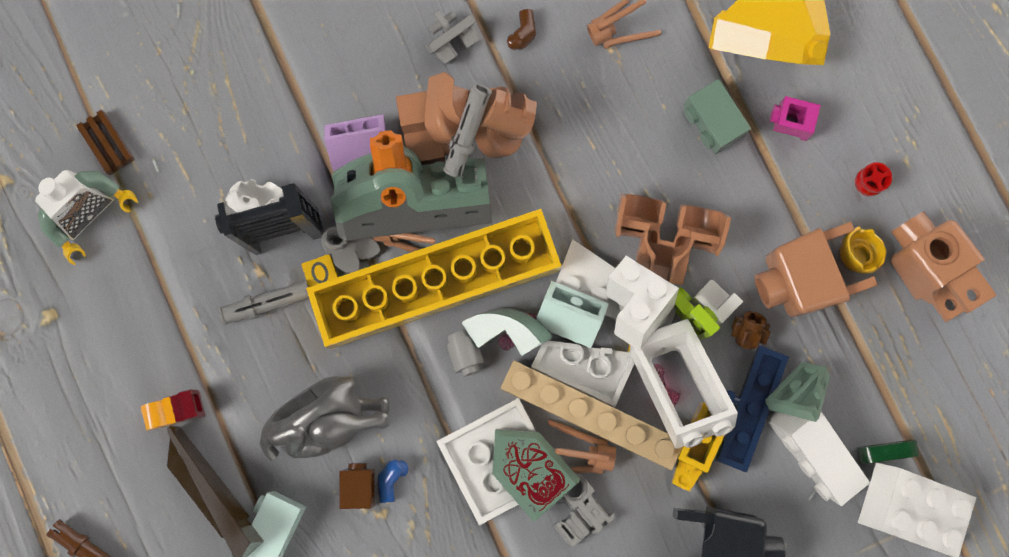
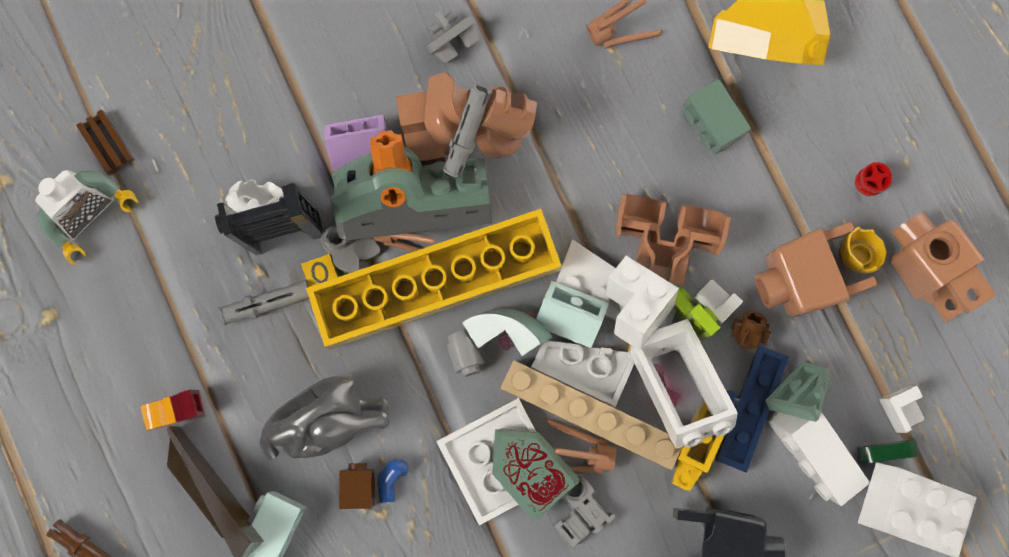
(525, 34): reddish brown arm -> none
(804, 114): dark pink brick -> none
(903, 409): none -> white panel

